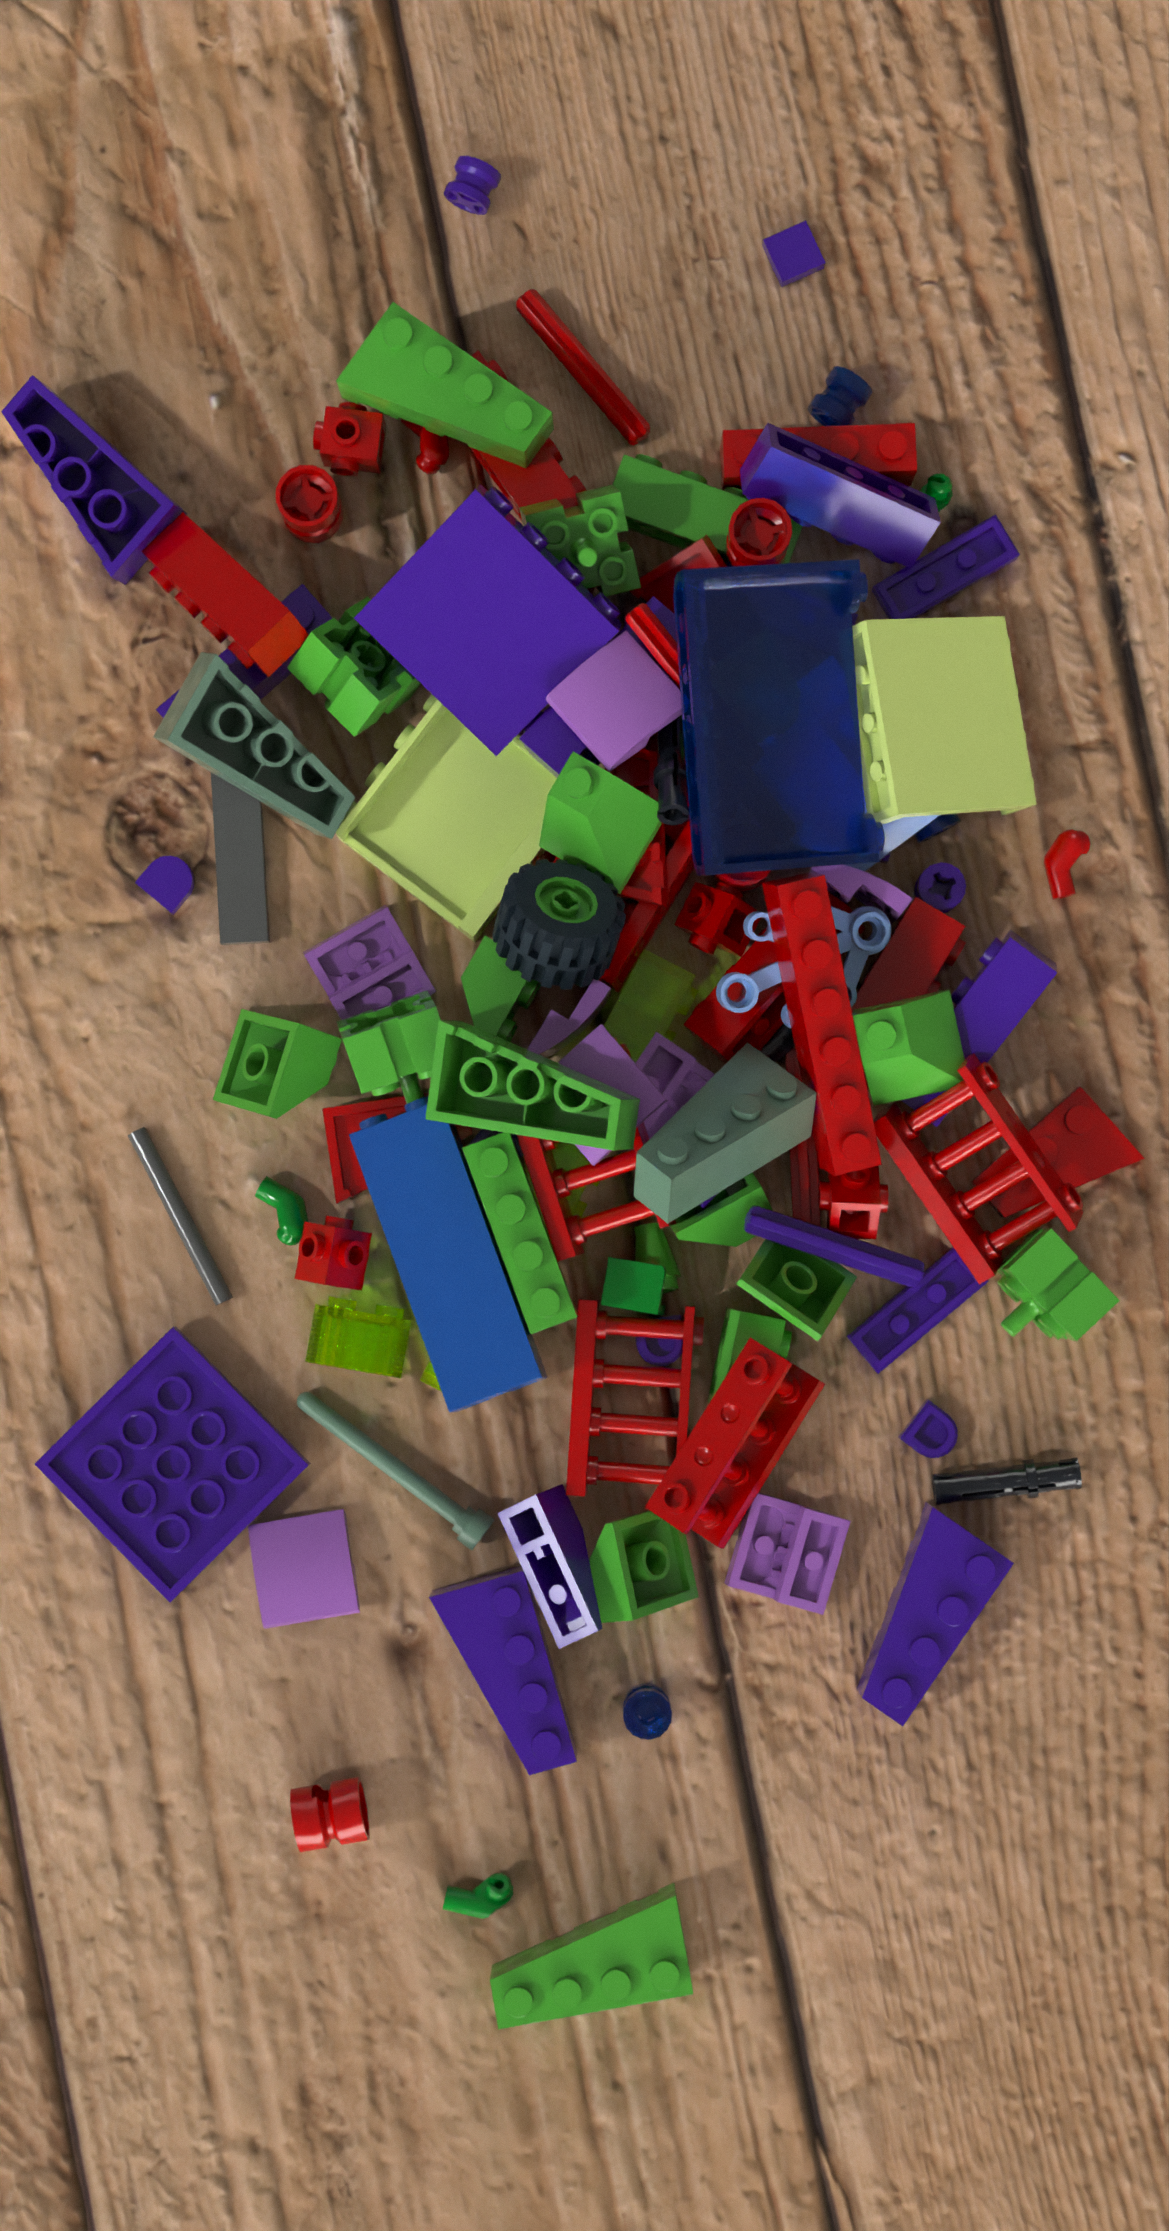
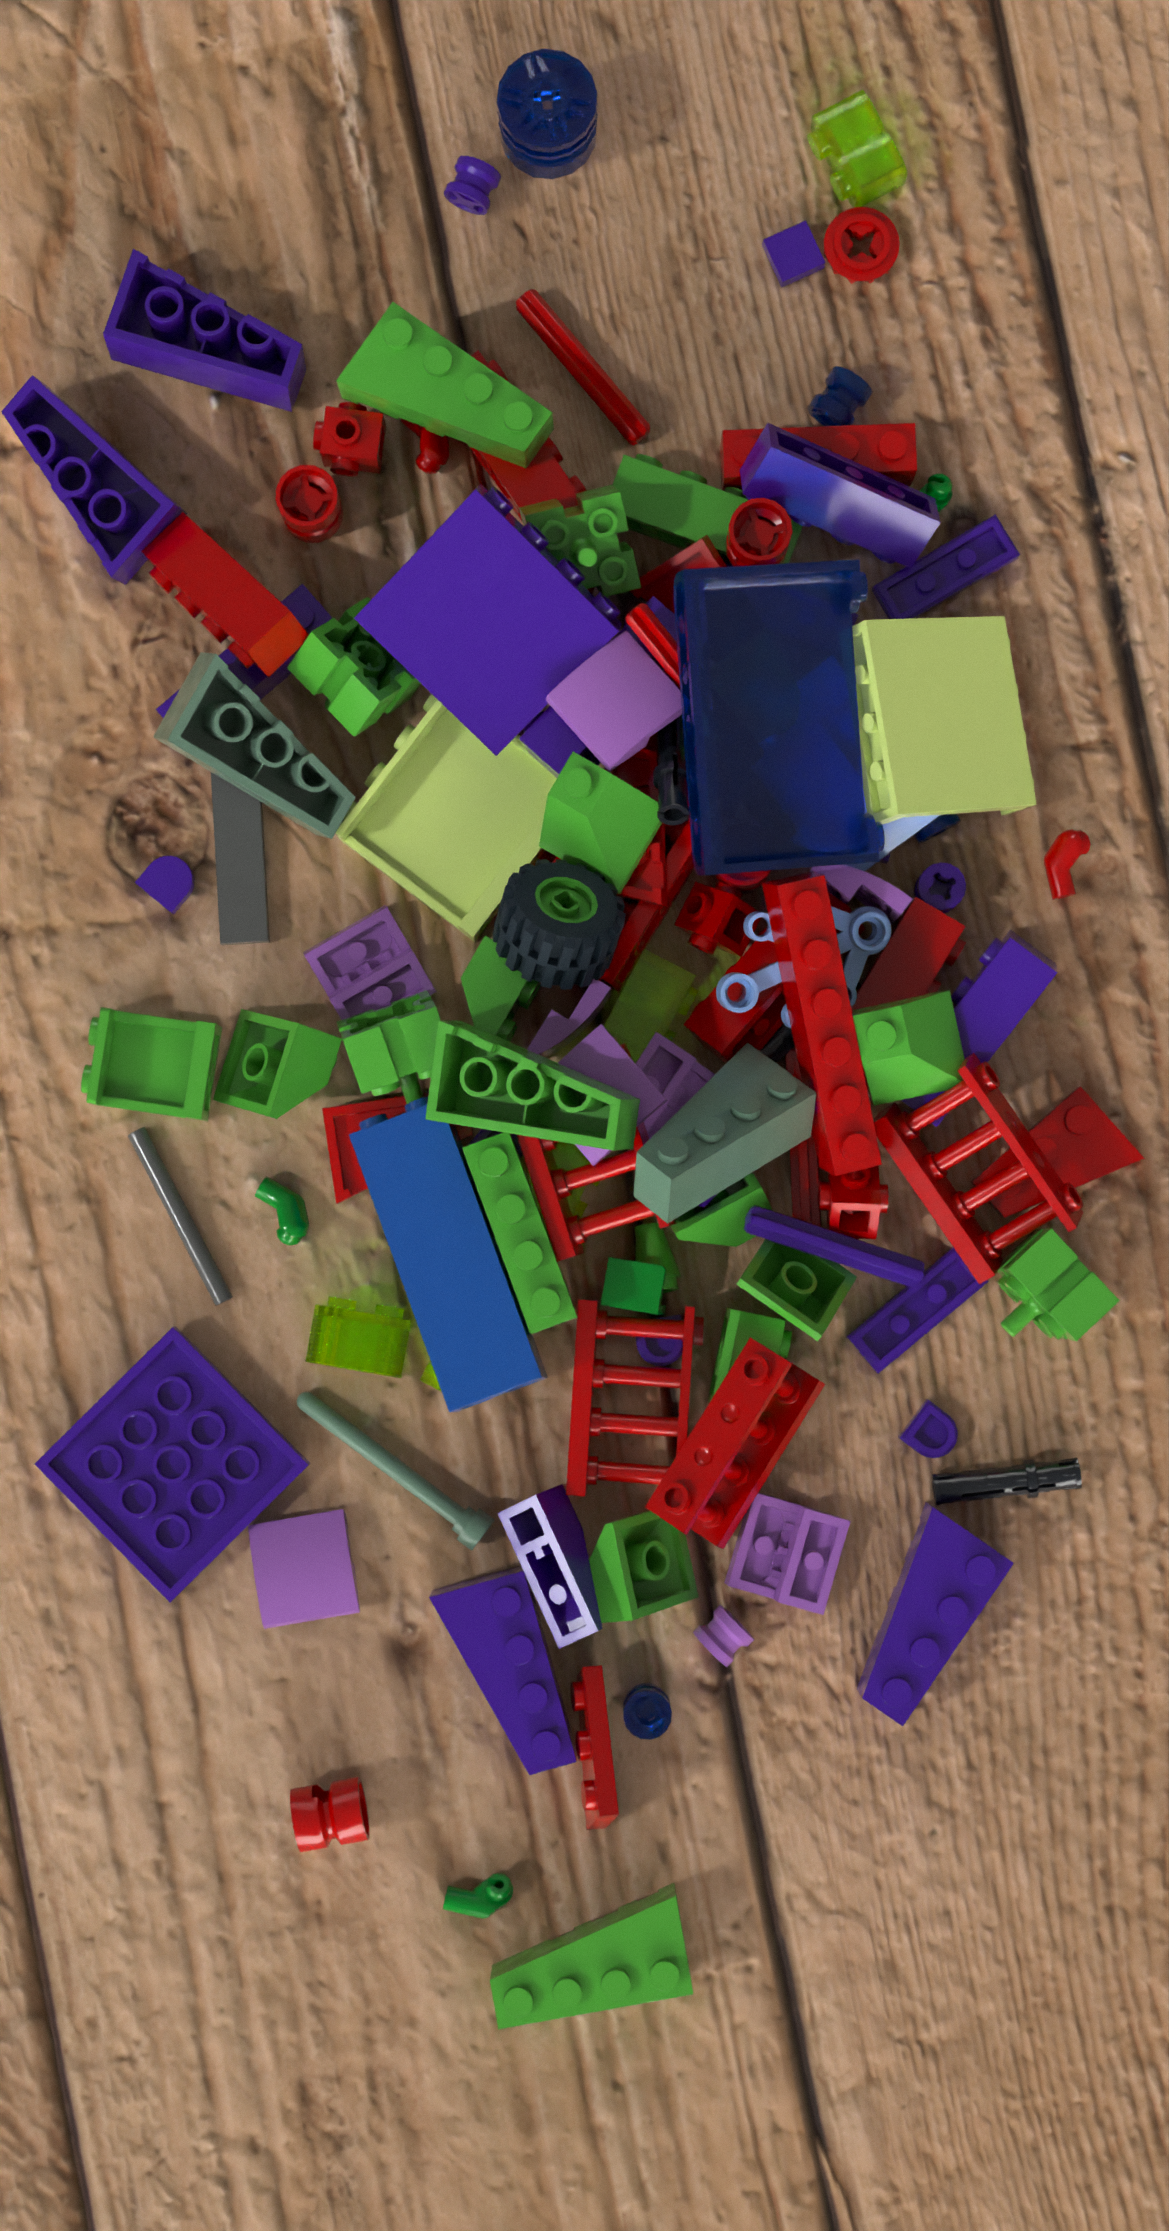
(152, 1064): none -> bright green panel
(199, 339): none -> dark purple wedge
(333, 1253): red brick -> none
(554, 139): none -> clear blue wheel
(594, 1748): none -> red wing
(723, 1635): none -> medium lavender wheel
(857, 150): none -> clear neon green brick
(861, 224): none -> red gear

